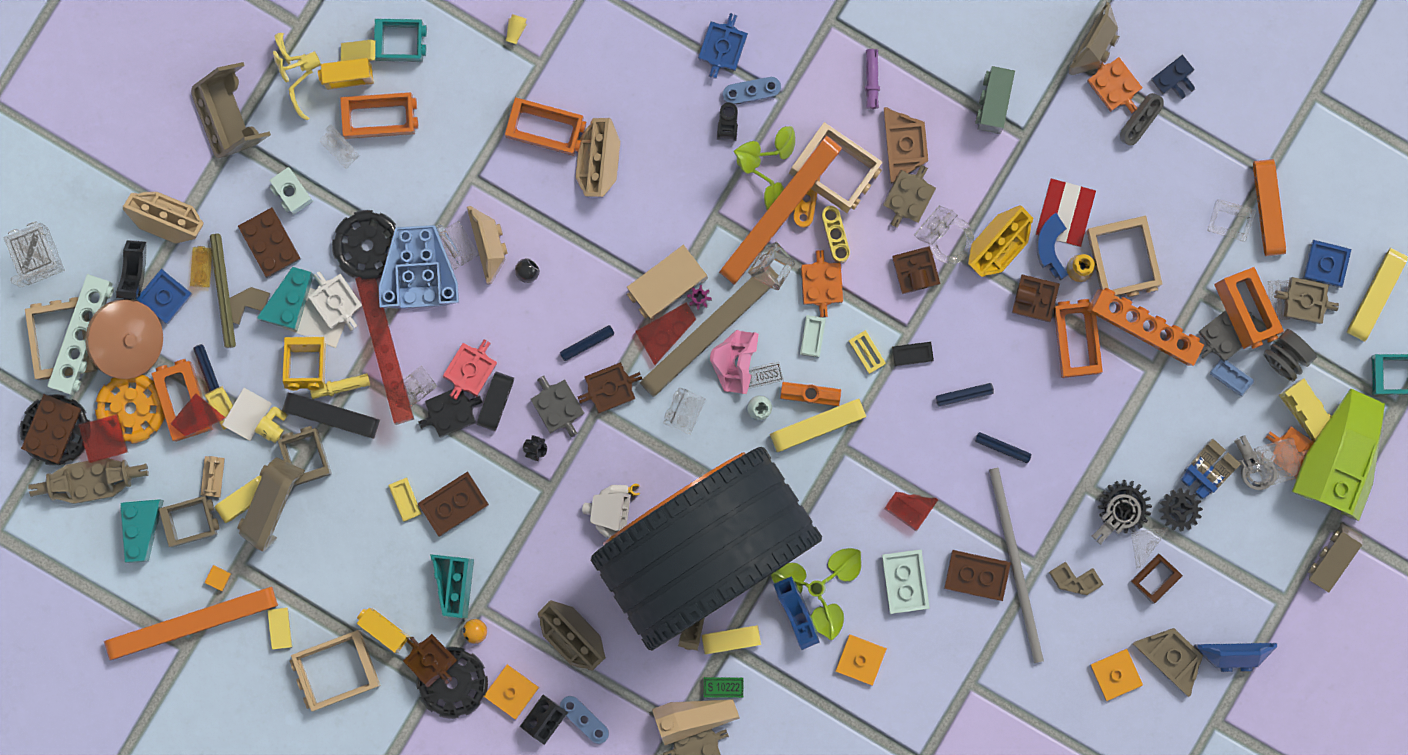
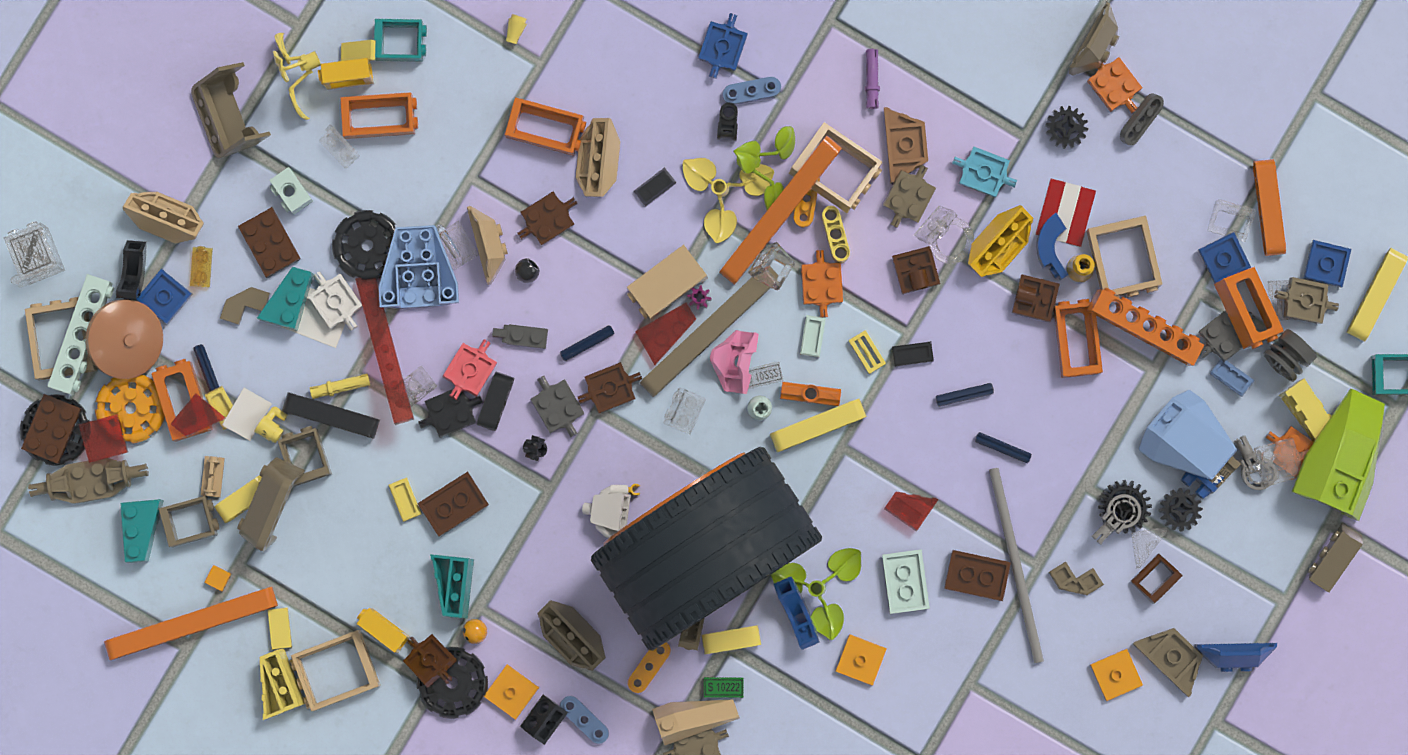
(222, 291): olive axle -> none
(278, 684): none -> light yellow wedge
(304, 344): yellow window -> none
(522, 336): none -> dark grey hinge
(547, 218): none -> reddish brown plate
(644, 675): none -> light orange plate
(655, 186): none -> black tile
(699, 175): none -> light yellow plant
(984, 172): none -> medium azure plate
(995, 99): sand green brick -> none
(1075, 128): none -> black gear
(1172, 75): dark blue hinge -> none
(1188, 437): none -> light blue wedge
(1224, 257): none -> blue plate

